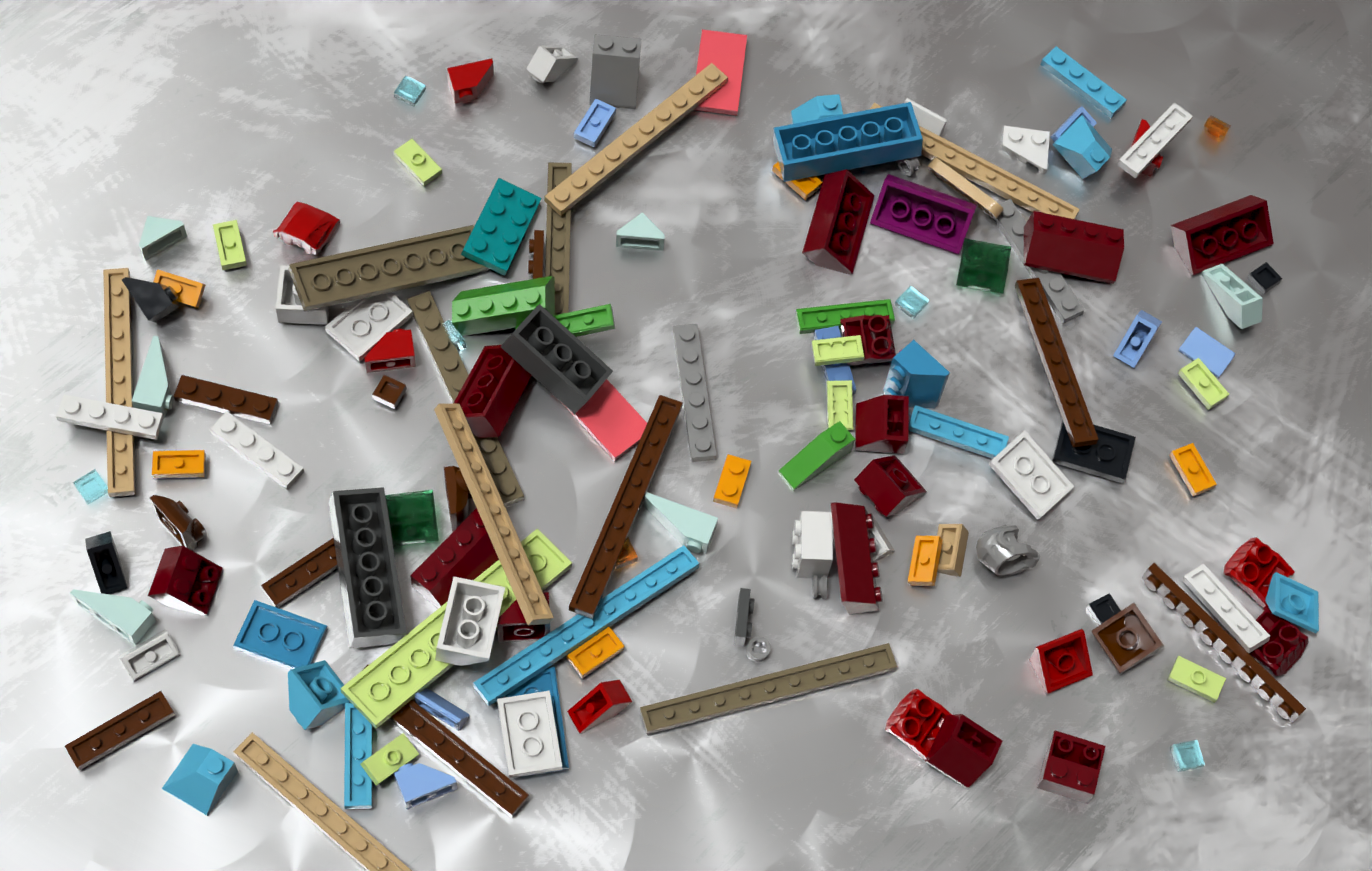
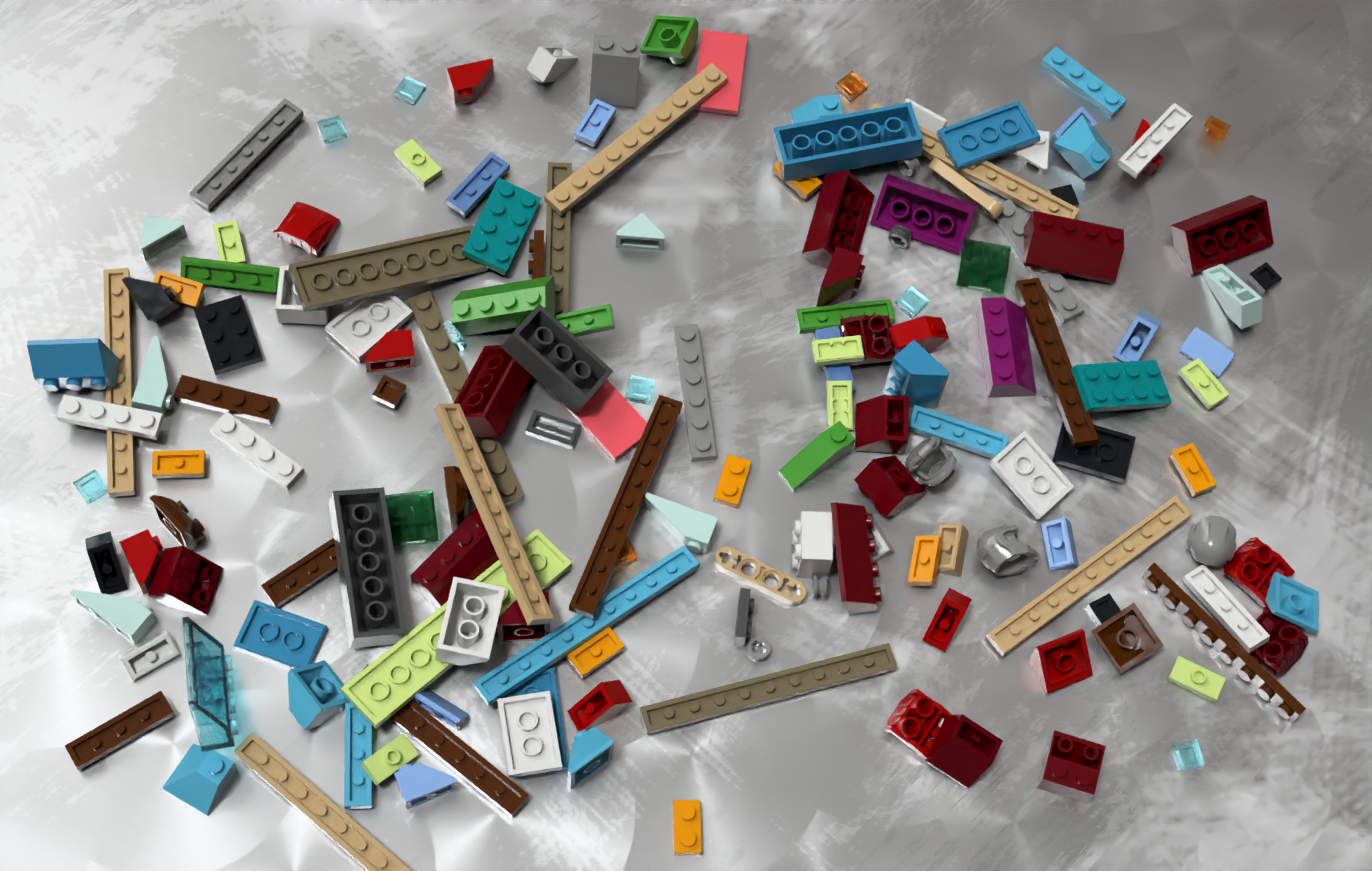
(73, 364): none -> dark azure slope
(143, 557): none -> red slope
(209, 688): none -> clear light blue slope
(228, 335): none -> black plate
(230, 274): none -> bright green tile
(246, 154): none -> light grey plate
(332, 129): none -> clear light blue tile
(477, 184): none -> medium blue plate
(552, 429): none -> dark grey tile
(588, 754): none -> medium azure slope
(639, 389): none -> clear light blue tile
(671, 38): none -> bright green slope
(687, 827): none -> light orange plate
(762, 572): none -> tan beam
(841, 277): none -> dark red slope
(851, 86): none -> clear orange plate
(900, 236): none -> dark grey bush
(926, 331): none -> red slope
(931, 462): none -> light grey helmet
(947, 619): none -> red slope
(988, 136): none -> dark azure tile
(1005, 348): none -> magenta slope
(1060, 544): none -> light blue slope
(1065, 193): none -> black tile
(1088, 576): none -> tan plate
(1121, 386): none -> teal plate
(1212, 541): none -> light grey helmet

